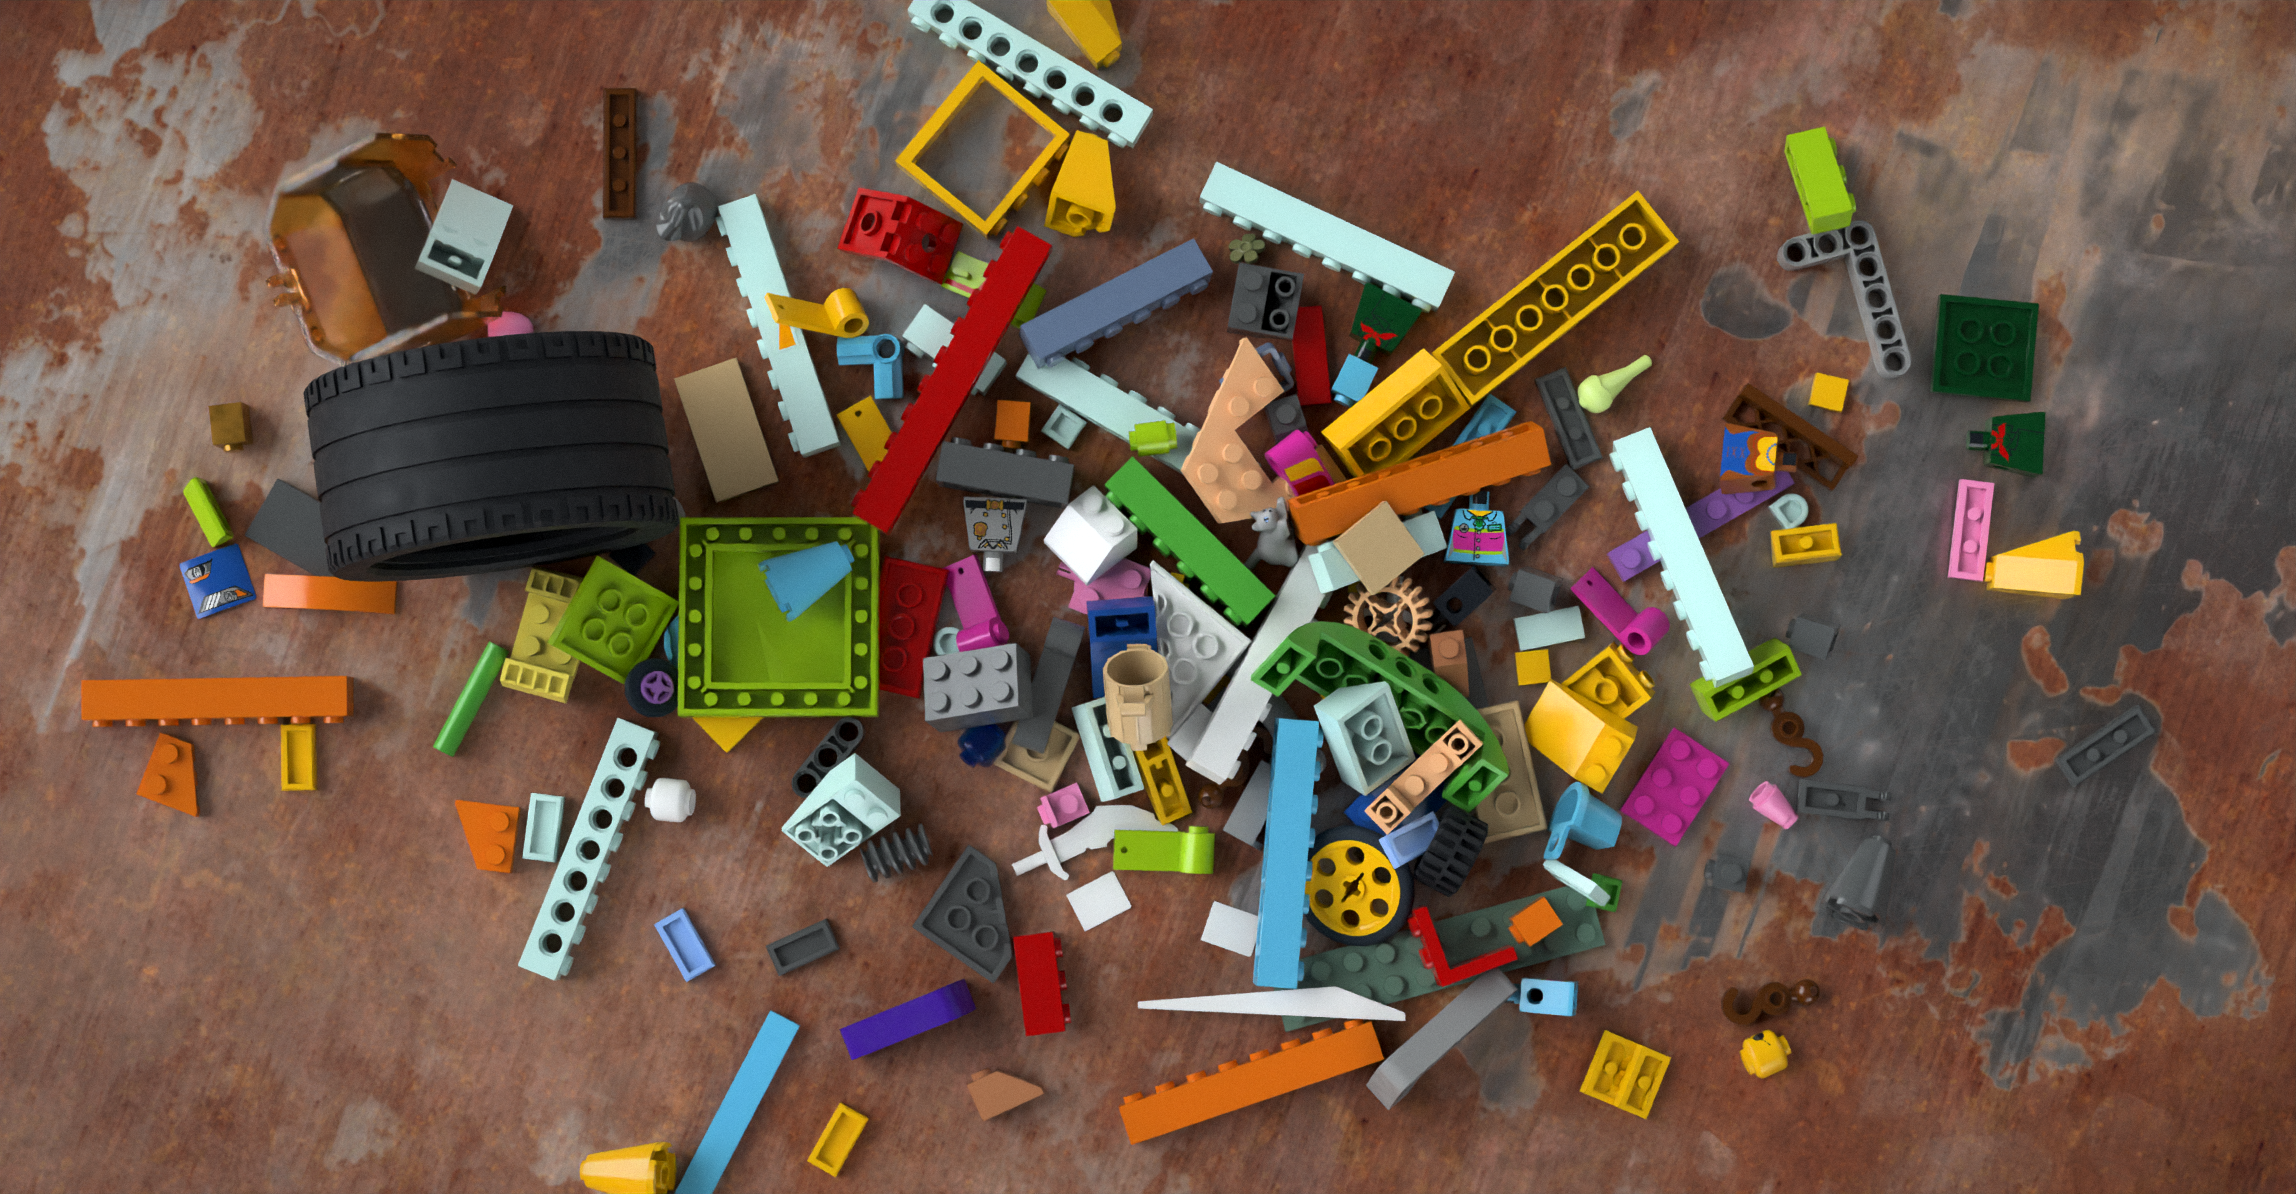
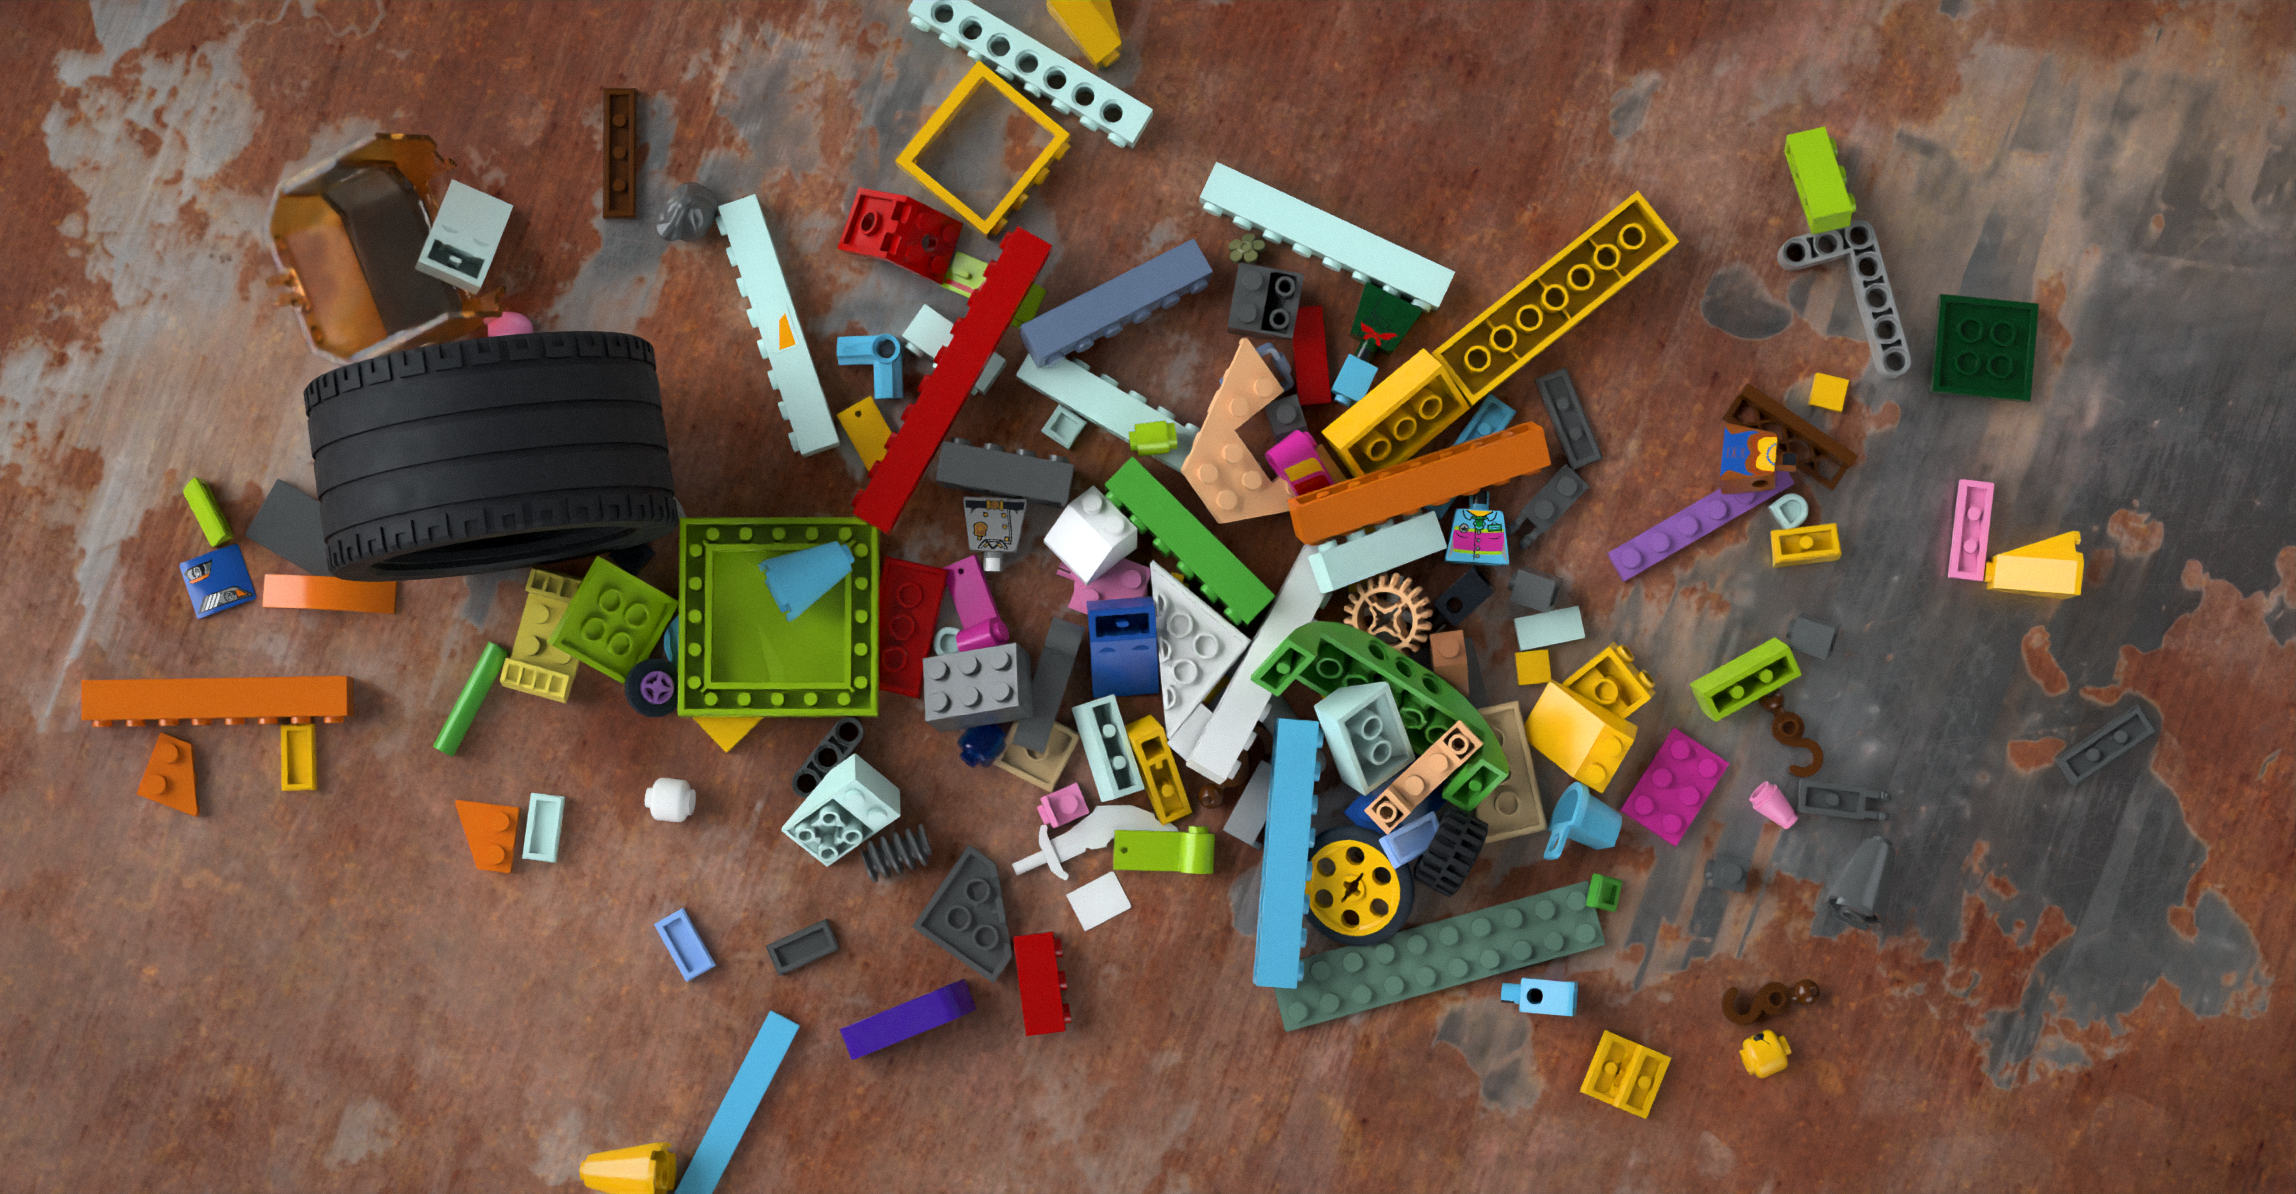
(231, 426): pearl gold brick -> none
(536, 954): light aqua brick -> none
(726, 430): tan tile -> none
(838, 316): yellow door -> none
(838, 1139): yellow tile -> none
(1000, 1091): nougat slope -> none
(1012, 424): orange brick -> none
(1083, 189): yellow slope -> none
(1138, 696): tan container -> none
(1231, 929): white sticker -> none
(1250, 1081): orange brick -> none
(1276, 538): light grey animal -> none
(1311, 1002): white sticker -> none
(1378, 548): tan tile -> none
(1434, 958): red bracket -> none
(1439, 1036): light grey beam -> none
(1534, 922): orange brick -> none
(1576, 881): light aqua tile -> none
(1598, 392): yellowish green piece -> none
(1635, 631): dark pink door -> none
(1682, 558): light aqua brick -> none
(2012, 443): dark green torso -> none

